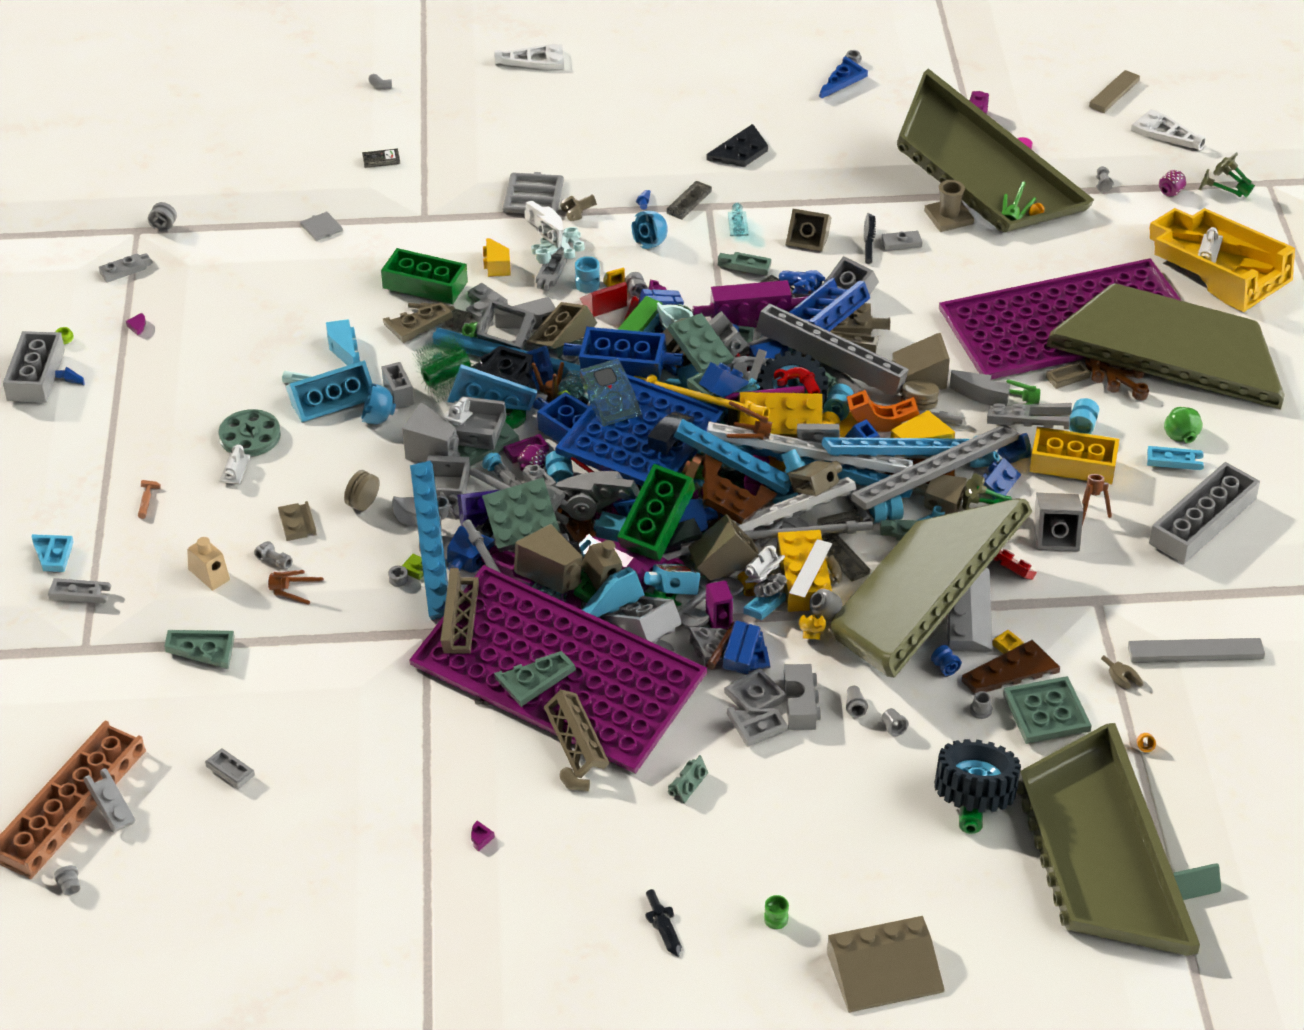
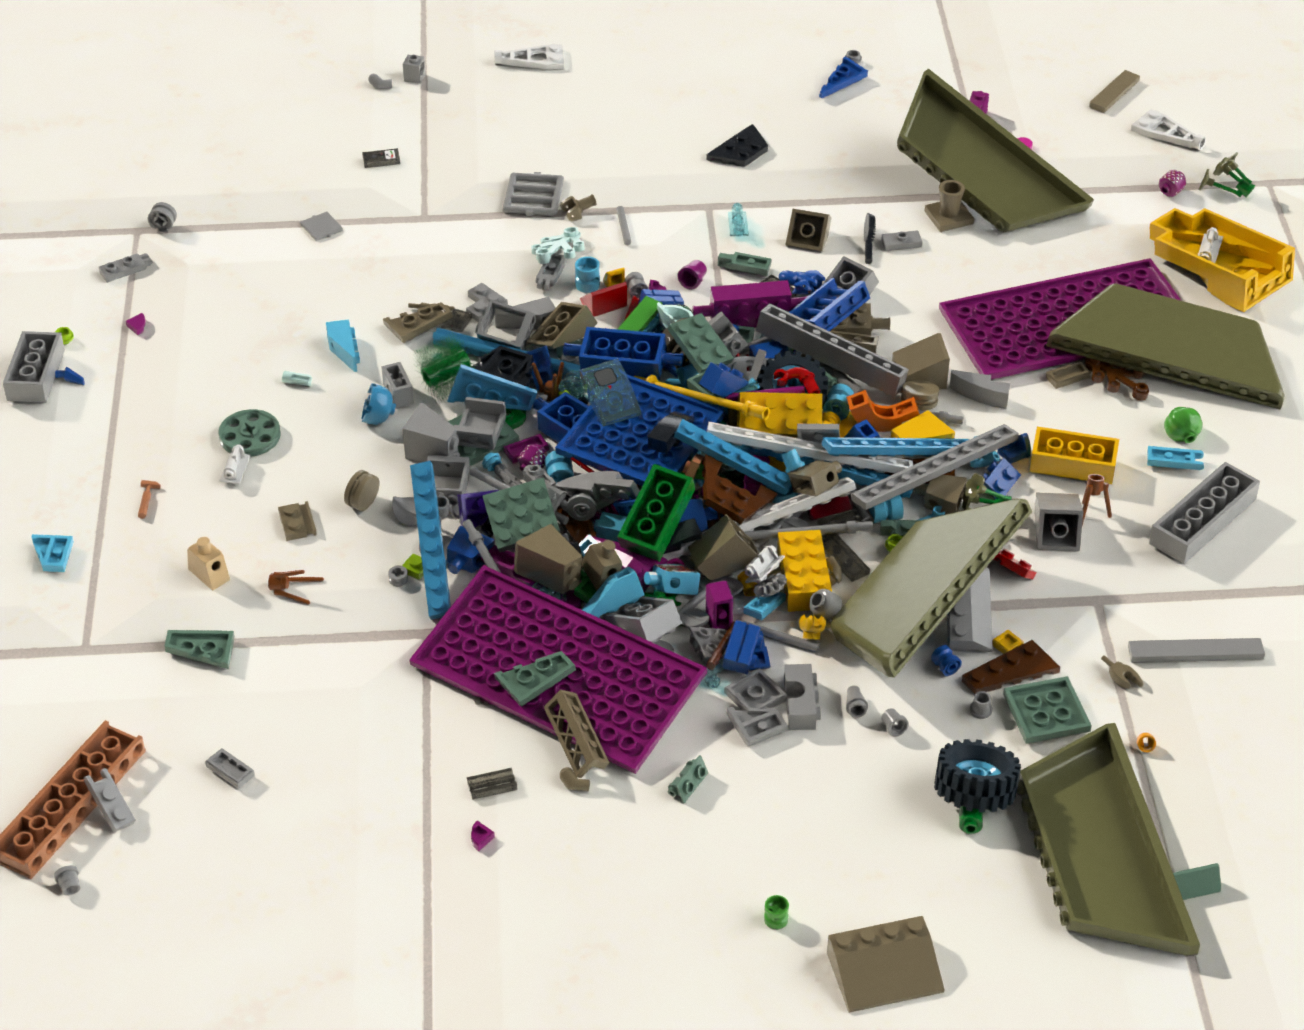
(78, 590): light grey hinge -> none
(268, 550): light grey bar -> none
(330, 391): medium azure slope -> none
(414, 68): none -> light grey brick
(424, 276): green brick -> none
(452, 609): dark tan fence -> none
(458, 413): white hinge -> none
(469, 329): bright green bar -> none
(491, 781): none -> clear smoke tile
(497, 258): yellow slope -> none
(547, 222): white slope -> none
(623, 224): none -> light grey bar
(643, 199): blue bar -> none
(649, 229): dark azure cylinder -> none
(663, 923): black sword -> none
(689, 200): clear smoke tile -> none
(692, 274): none -> magenta piece
(711, 677): none -> clear light blue arm
(761, 428): dark orange plant -> none
(787, 638): none -> light grey bar
(810, 568): white sticker -> none
(835, 506): none -> dark red slope
(892, 541): none -> lime plate
(1012, 212): bright green plant -> none
(1021, 414): light grey wing -> none
(1029, 394): bright green plant -> none
(1036, 208): light orange hinge -> none
(1084, 416): medium azure wheel -> none
(1105, 182): light grey bar -> none

